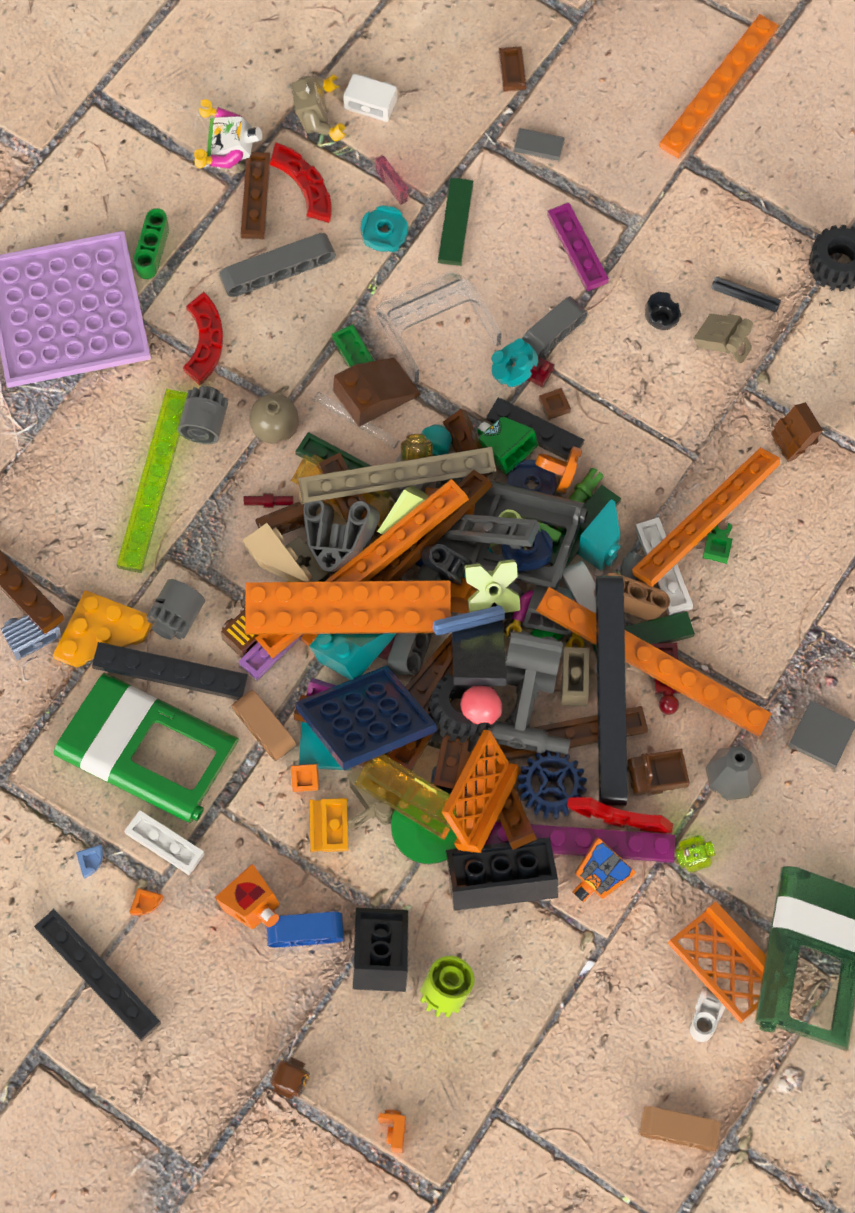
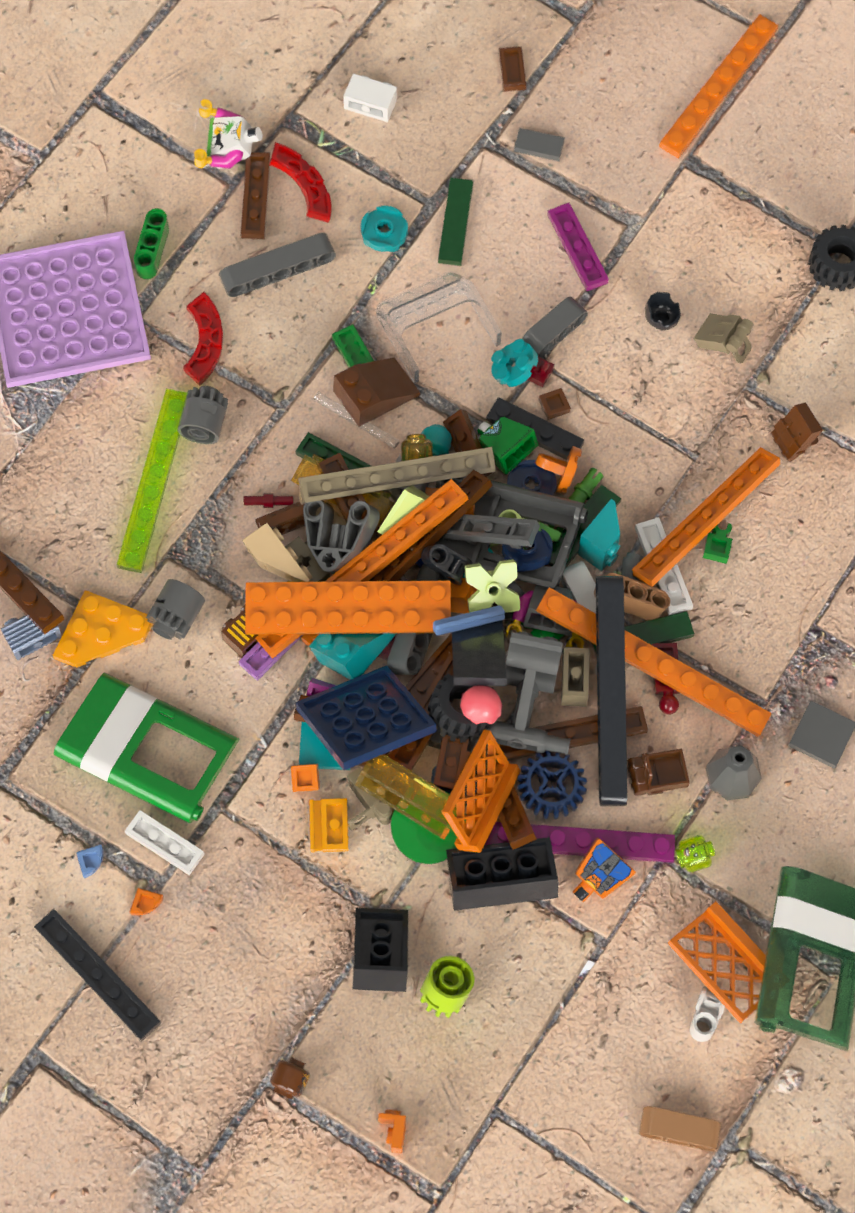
(169, 671): black plate -> none
(249, 899): orange torso -> none
(263, 725): medium nougat beam -> none
(274, 418): dark tan cylinder -> none
(306, 930): blue beam -> none
(311, 106): dark tan torso -> none
(391, 179): clear pink tile -> none
(616, 817): red tile -> none
(746, 294): black axle -> none

